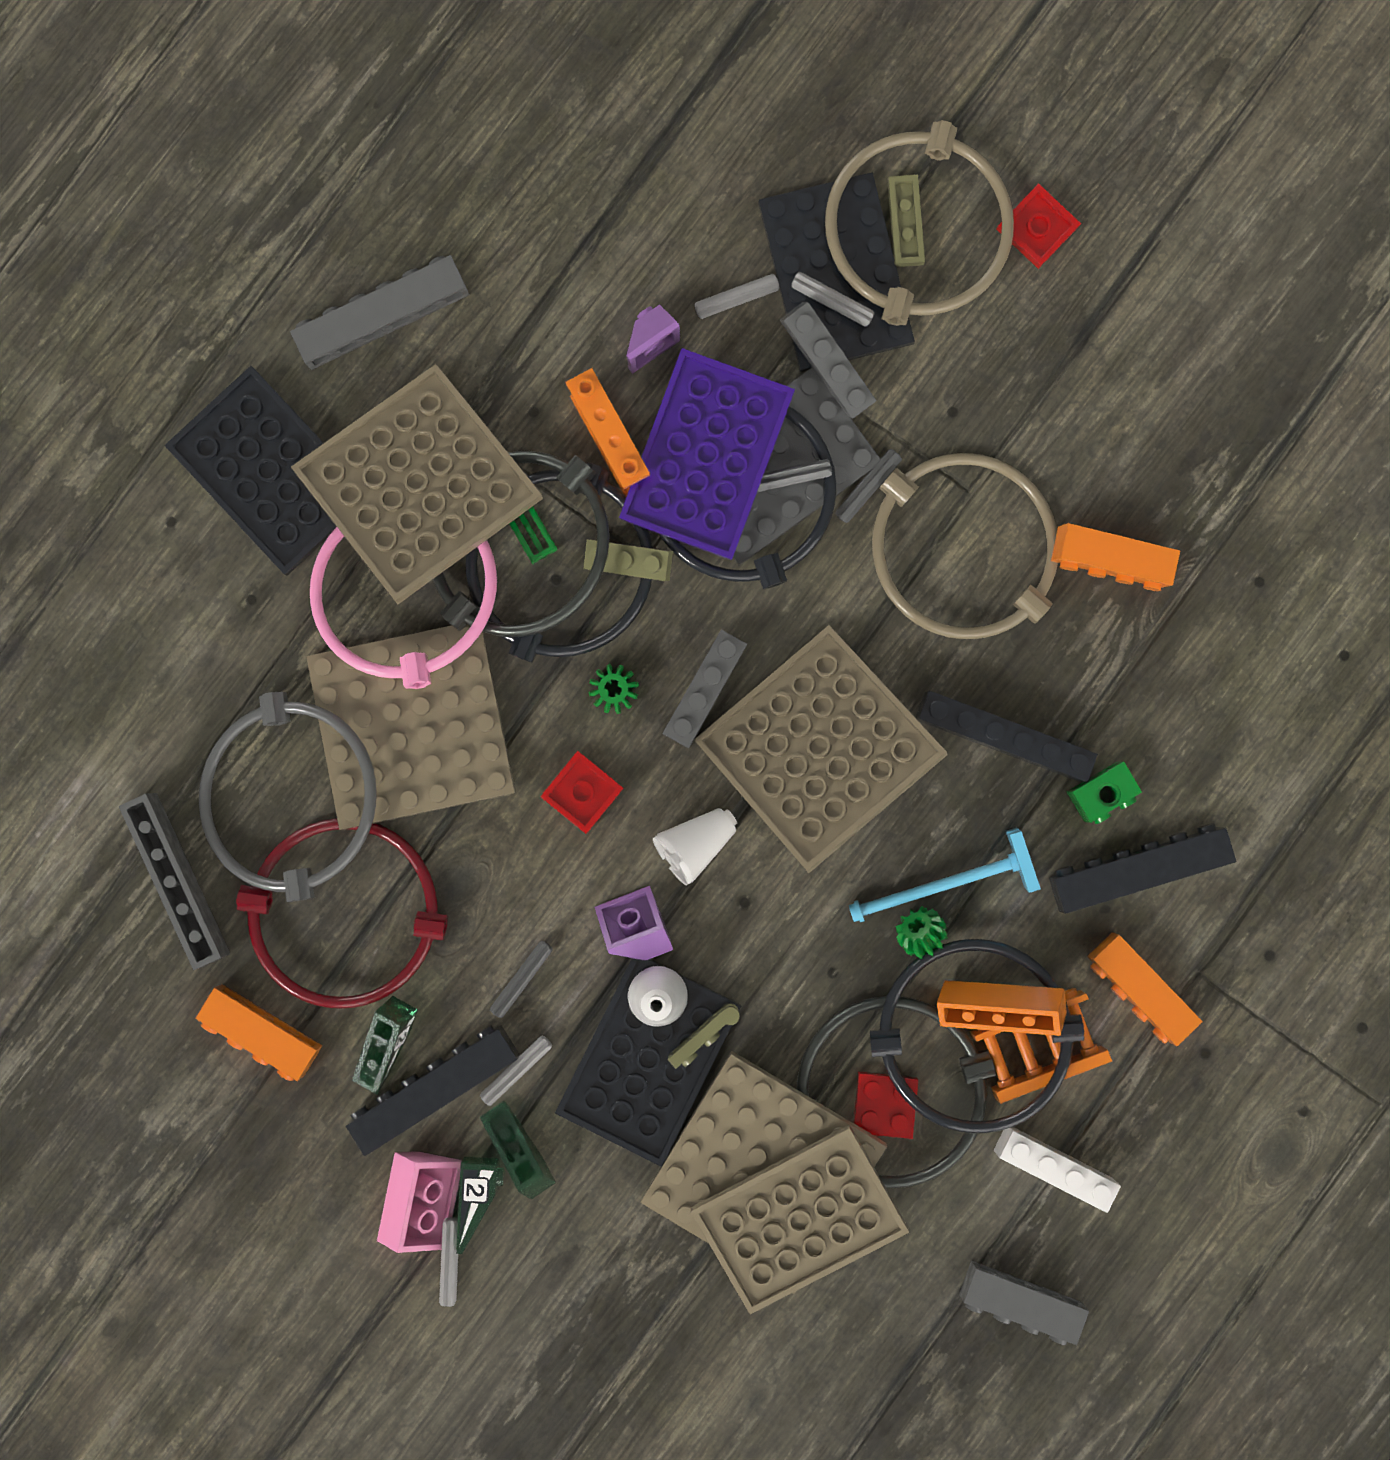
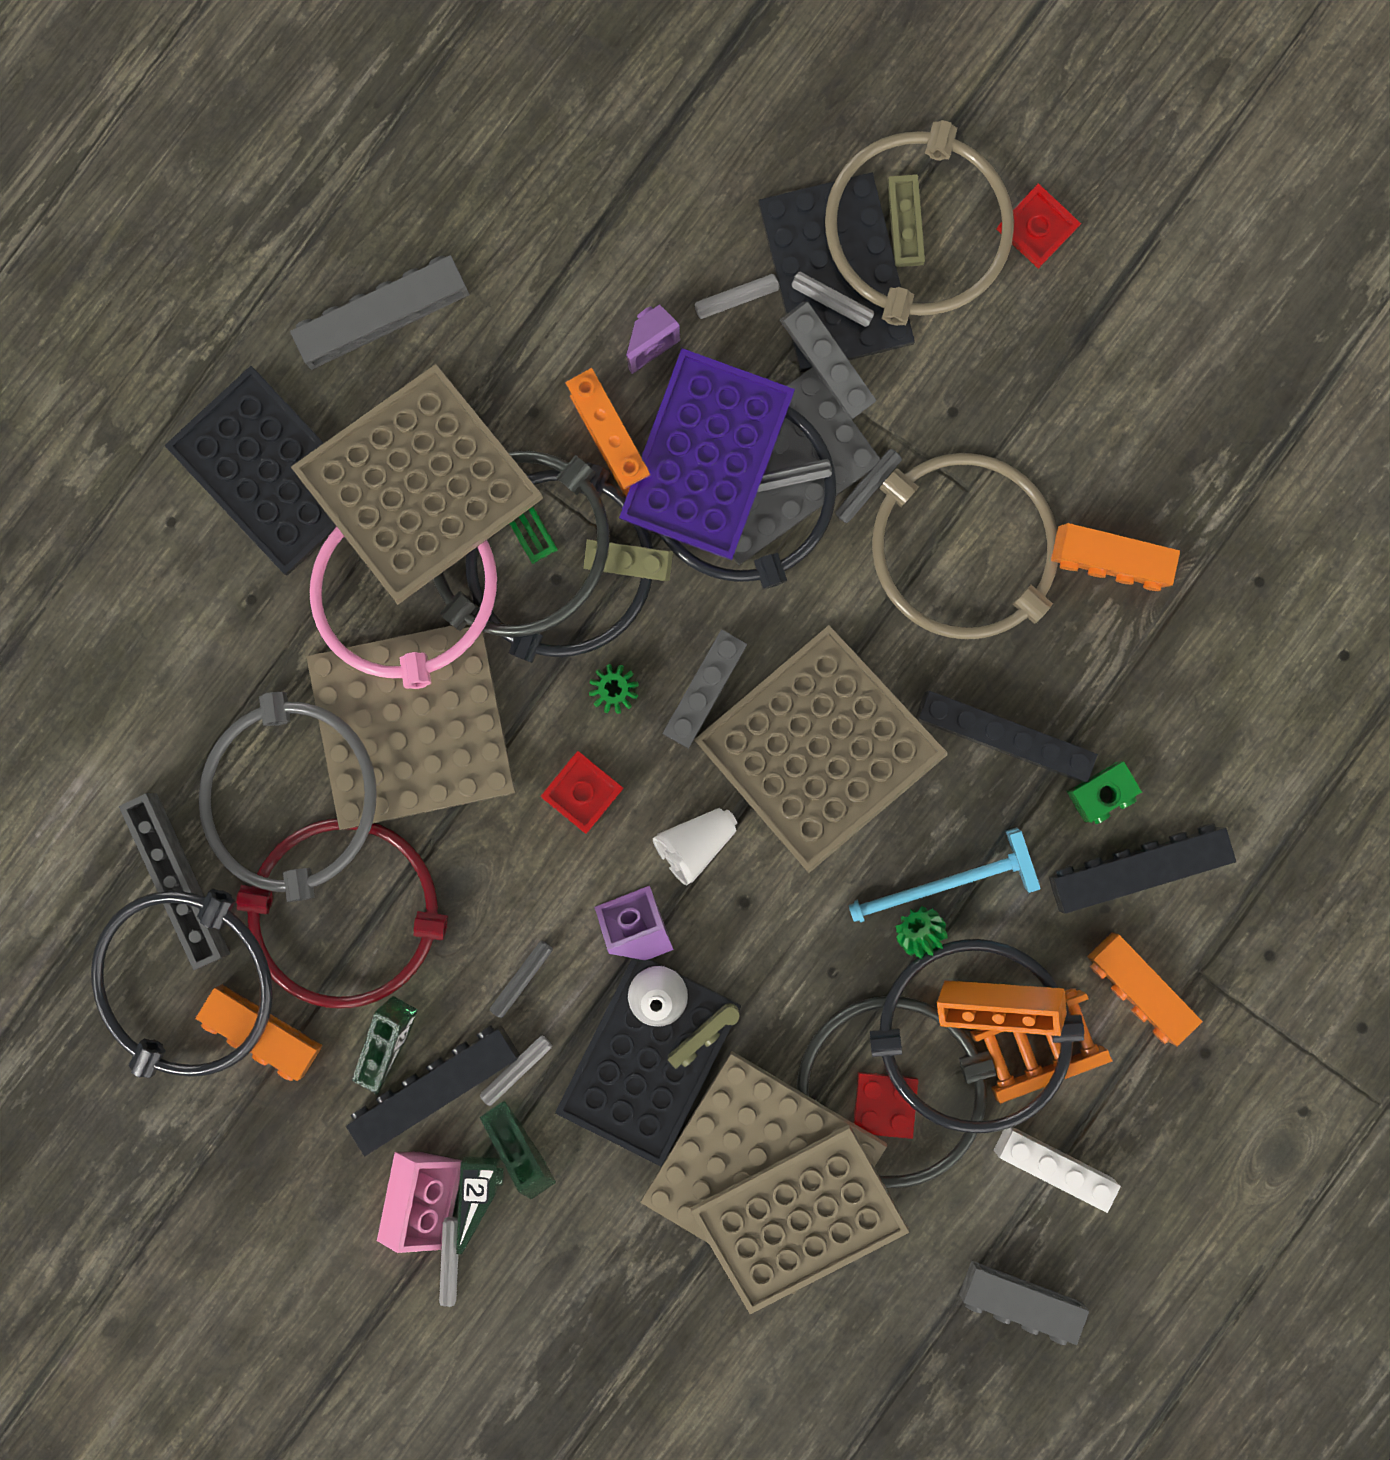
(213, 913): none -> black piece

